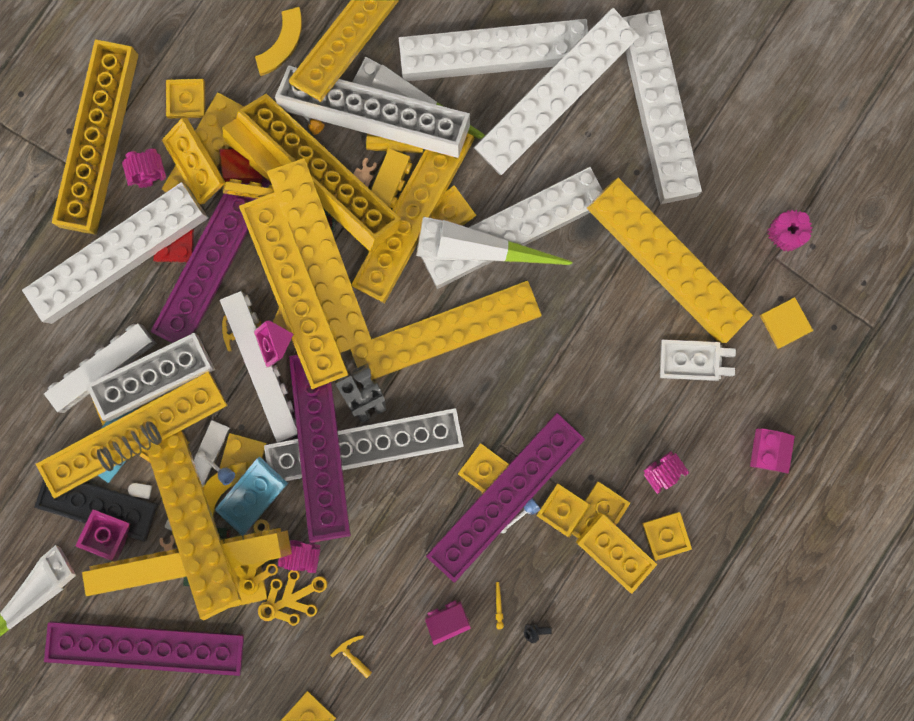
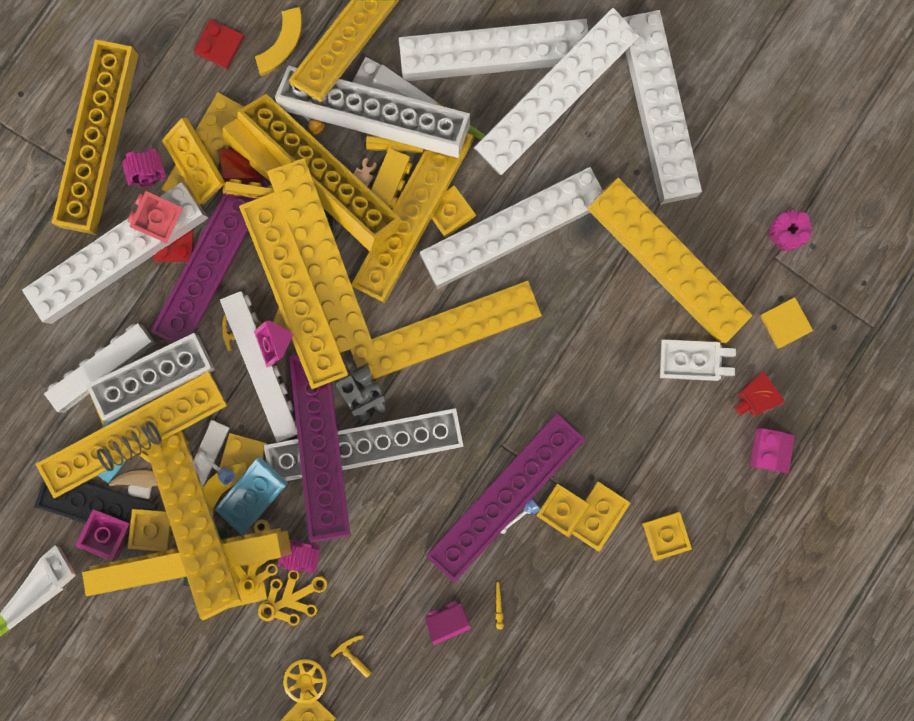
(136, 478): none -> tan sword
(144, 648): magenta plate -> none
(149, 530): none -> yellow plate
(154, 216): none -> coral plate
(185, 98): yellow tile -> none
(218, 44): none -> red plate
(305, 680): none -> yellow wheel
(455, 242): white plate -> none
(482, 468): yellow tile -> none
(532, 632): black plate -> none
(616, 553): yellow plate -> none
(666, 472): dark pink brick -> none
(758, 396): none -> red torso

